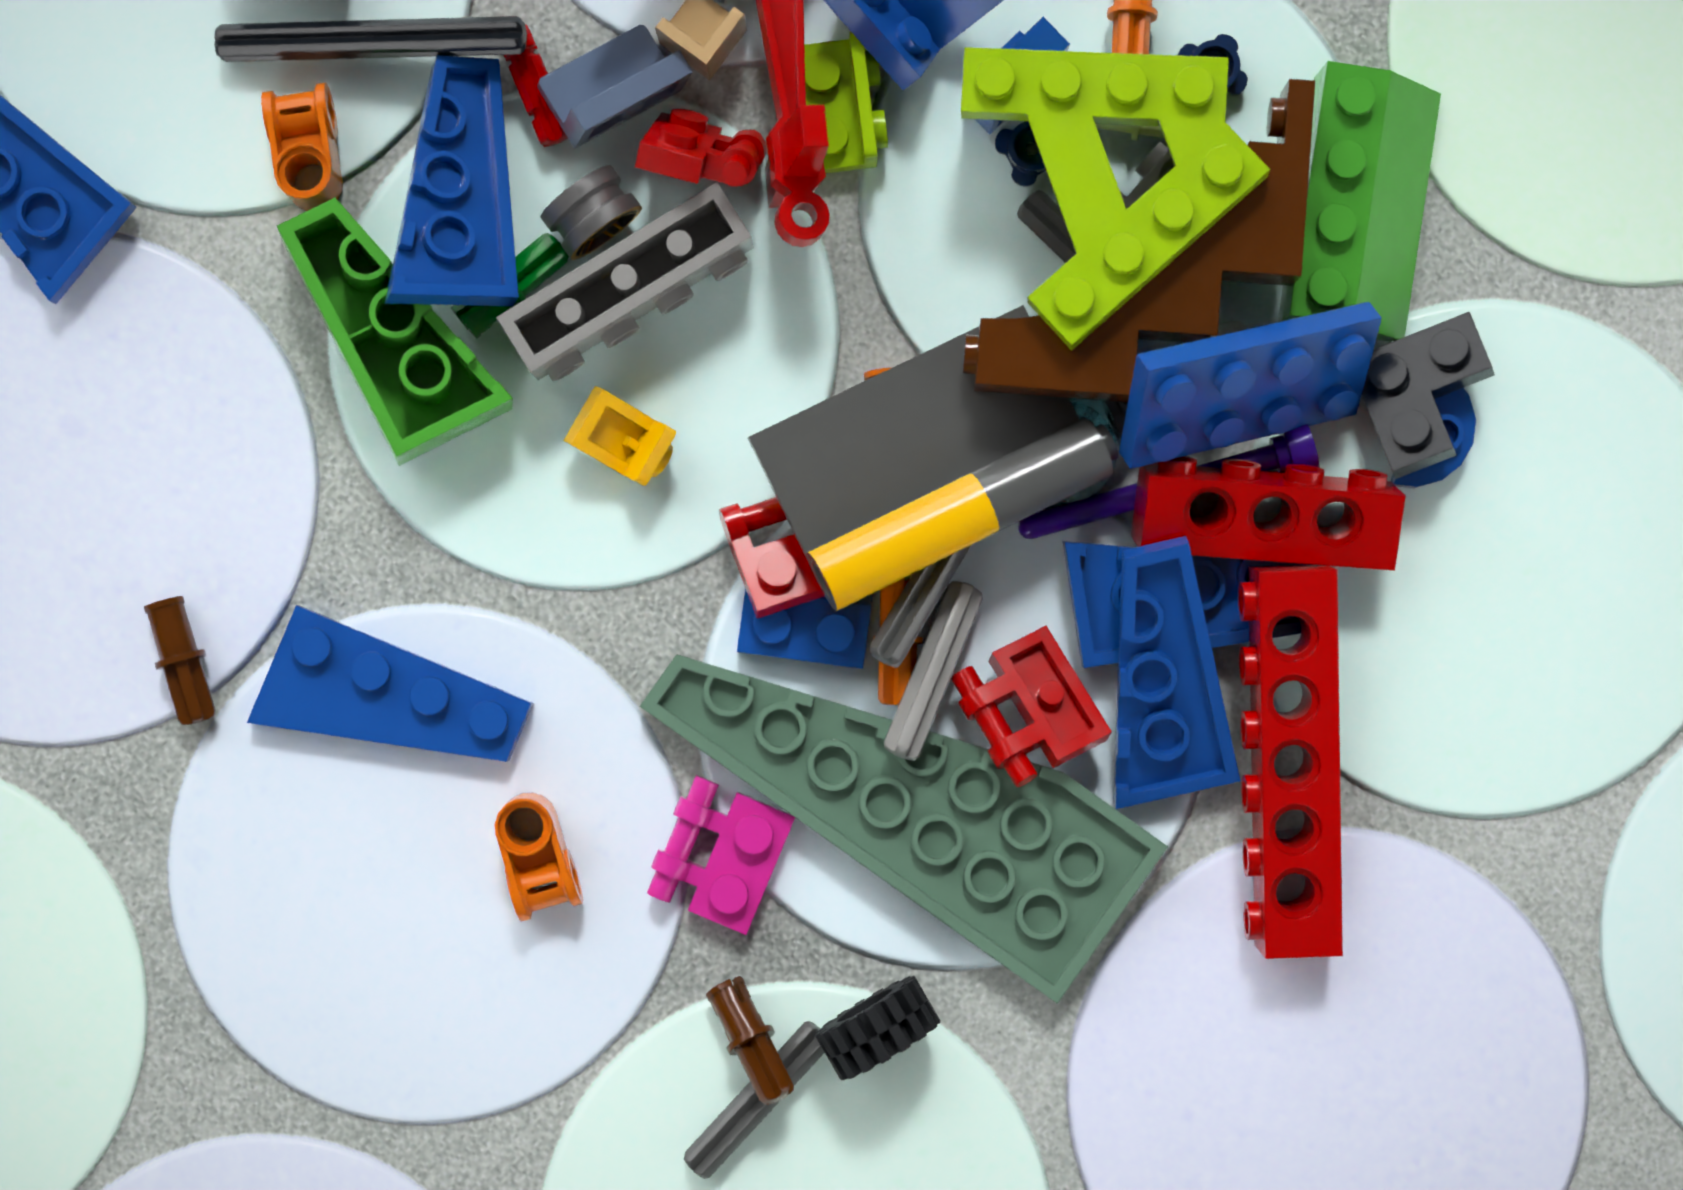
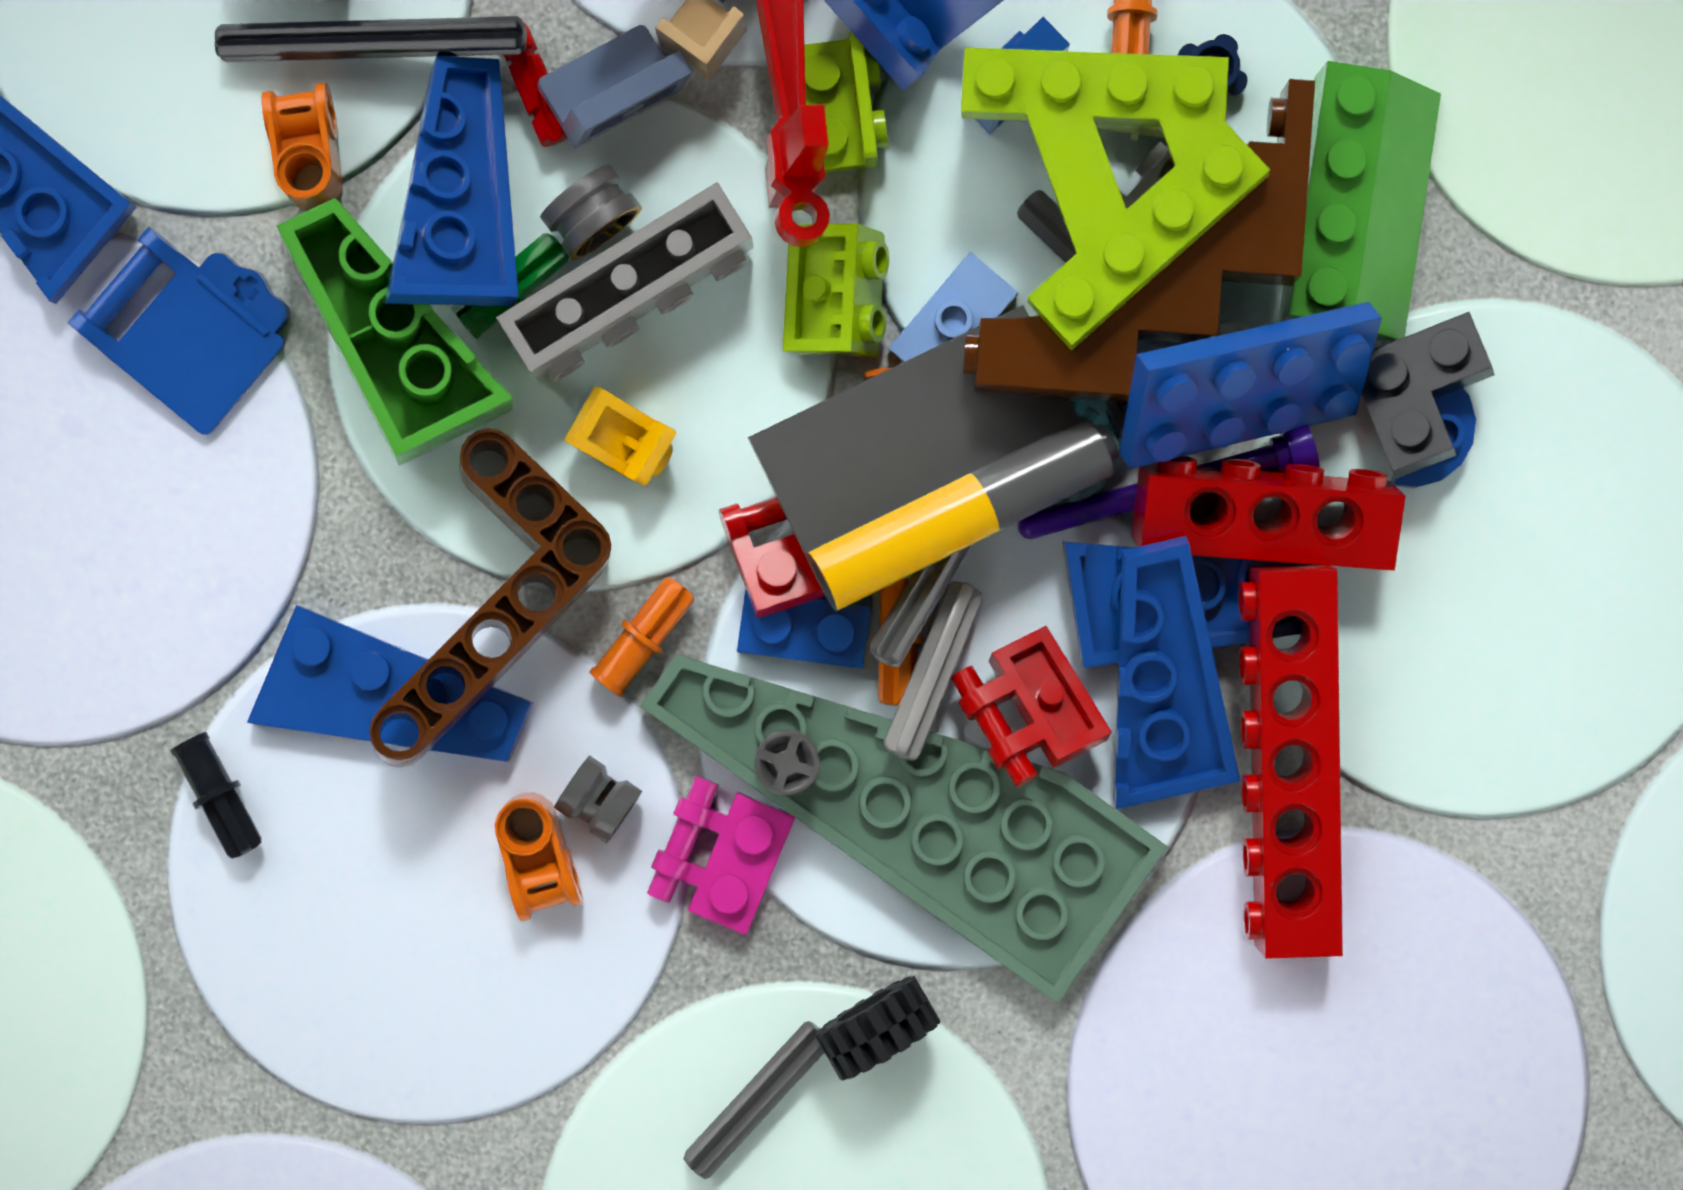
(180, 660): reddish brown axle -> none
(199, 336): none -> blue piece
(217, 795): none -> black axle
(503, 608): none -> reddish brown beam
(586, 789): none -> dark grey wheel
(643, 636): none -> orange axle
(691, 149): red plate -> none
(750, 1040): reddish brown axle -> none
(783, 771): none -> flat silver wheel
(836, 293): none -> lime bracket
(955, 308): none -> light blue plate
(1013, 145): dark blue plate -> none

